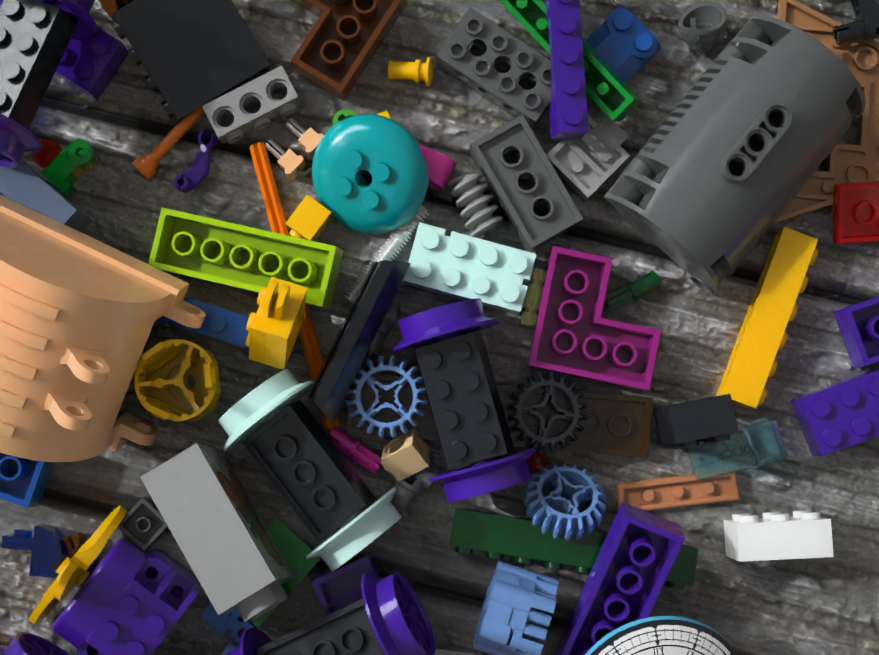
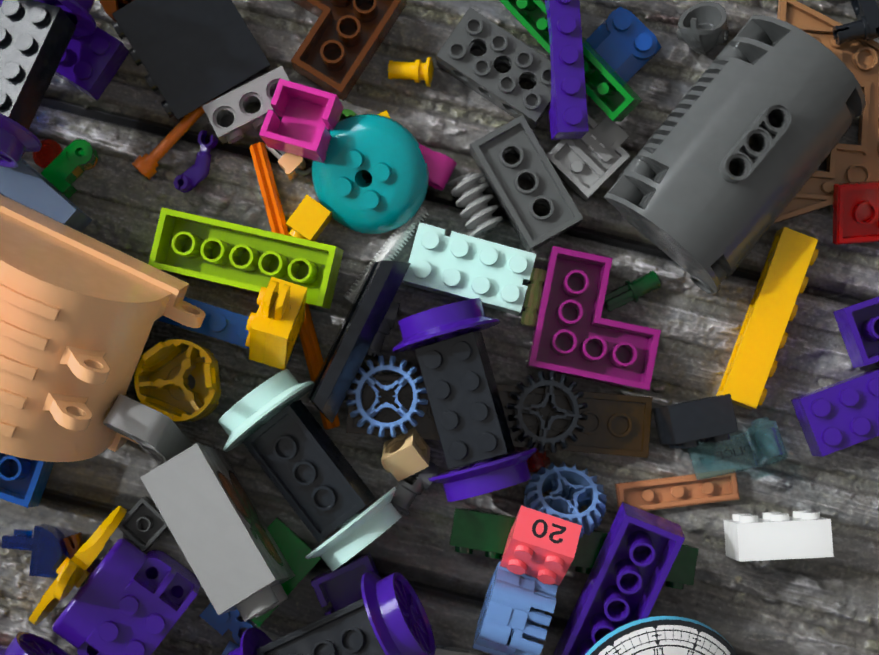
(147, 427): none -> light grey beam
(305, 120): none -> dark pink piece
(355, 450): dark pink axle -> none
(541, 546): none -> coral brick

